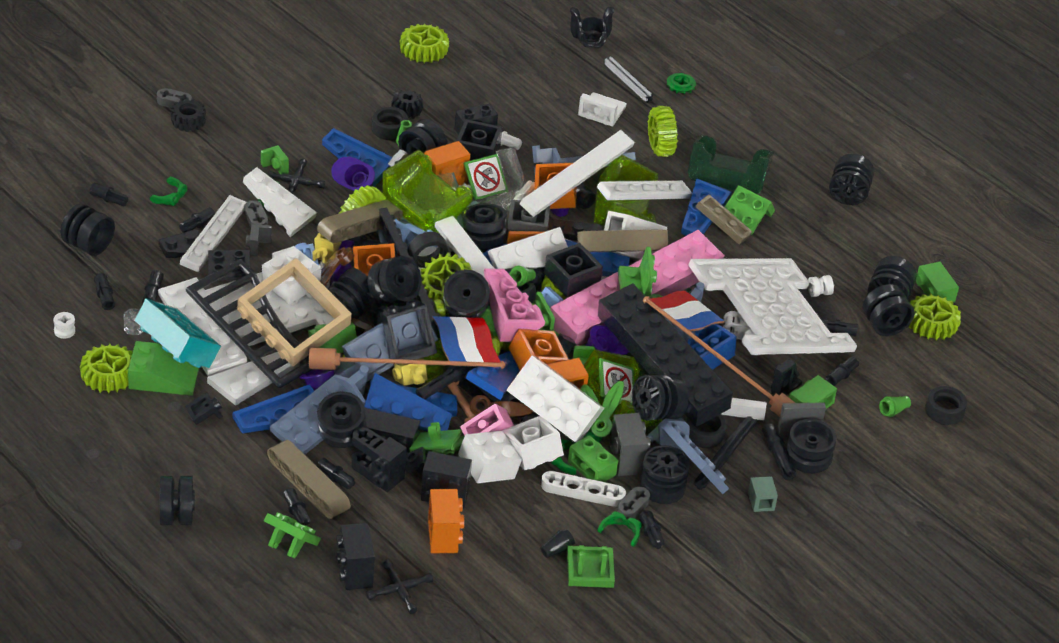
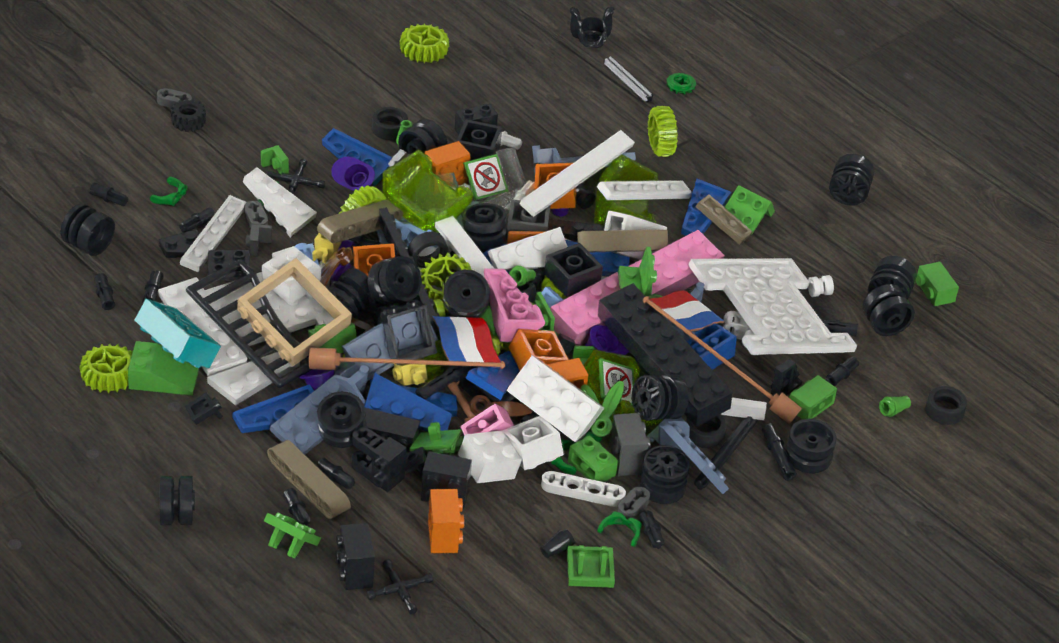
(64, 325): white wheel -> none
(130, 326): clear wheel -> none
(408, 102): black gear -> none
(600, 108): white bracket -> none
(727, 170): clear green windscreen -> none
(762, 494): sand green brick -> none
(795, 412): dark grey tile -> none
(935, 317): lime gear -> none

